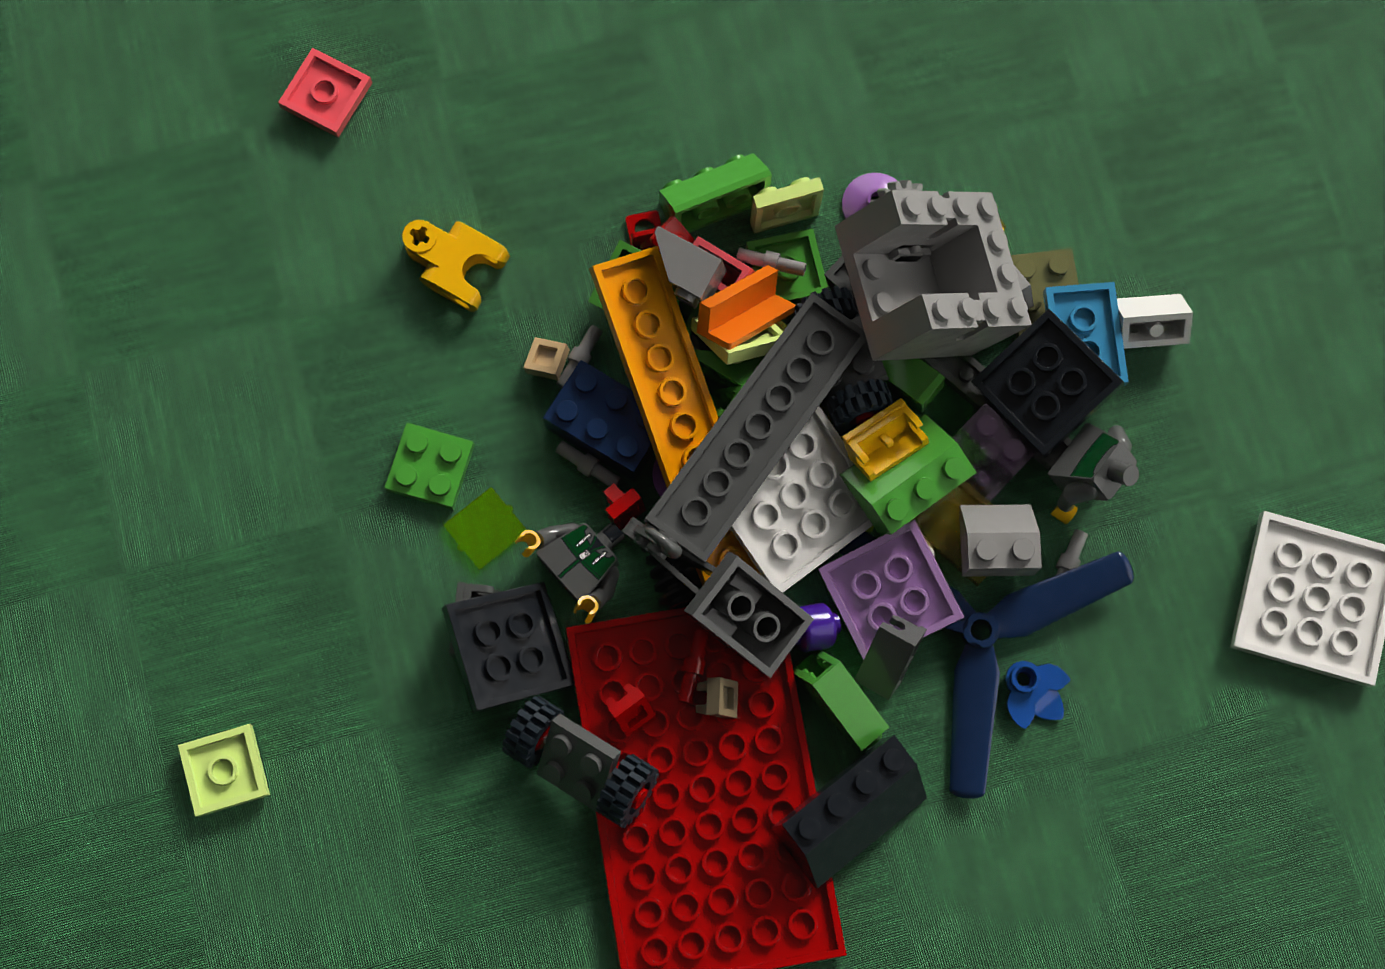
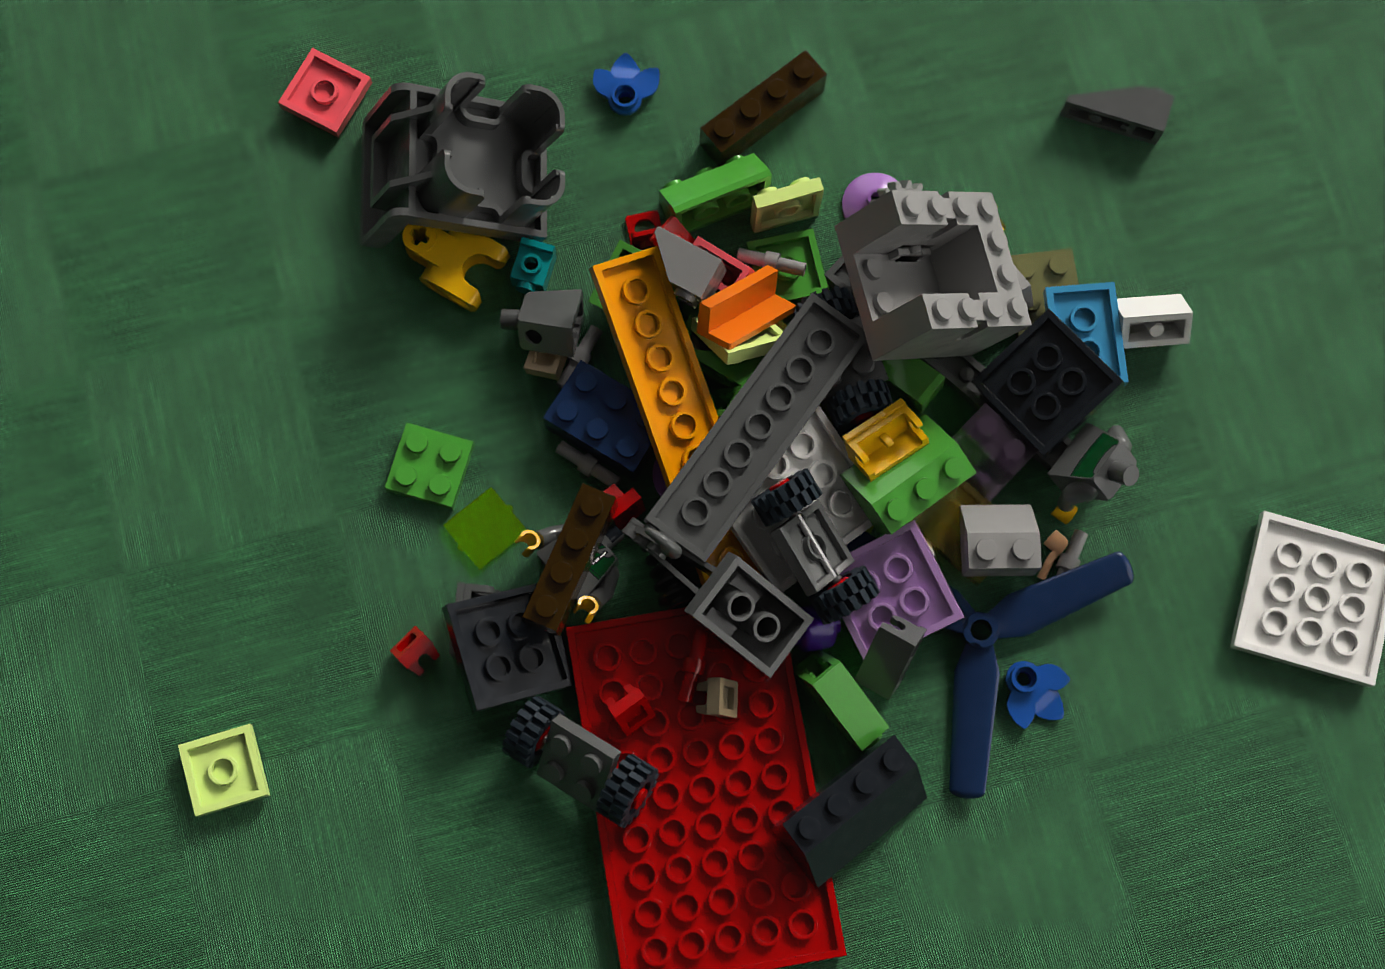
(412, 647): none -> red tile
(459, 161): none -> dark grey piece
(534, 253): none -> teal brick
(547, 321): none -> dark grey torso
(570, 560): none -> dark brown brick
(626, 81): none -> blue plate
(763, 108): none -> dark brown brick
(814, 547): none -> plate
(1057, 544): none -> light nougat hand
(1129, 111): none -> dark grey slope

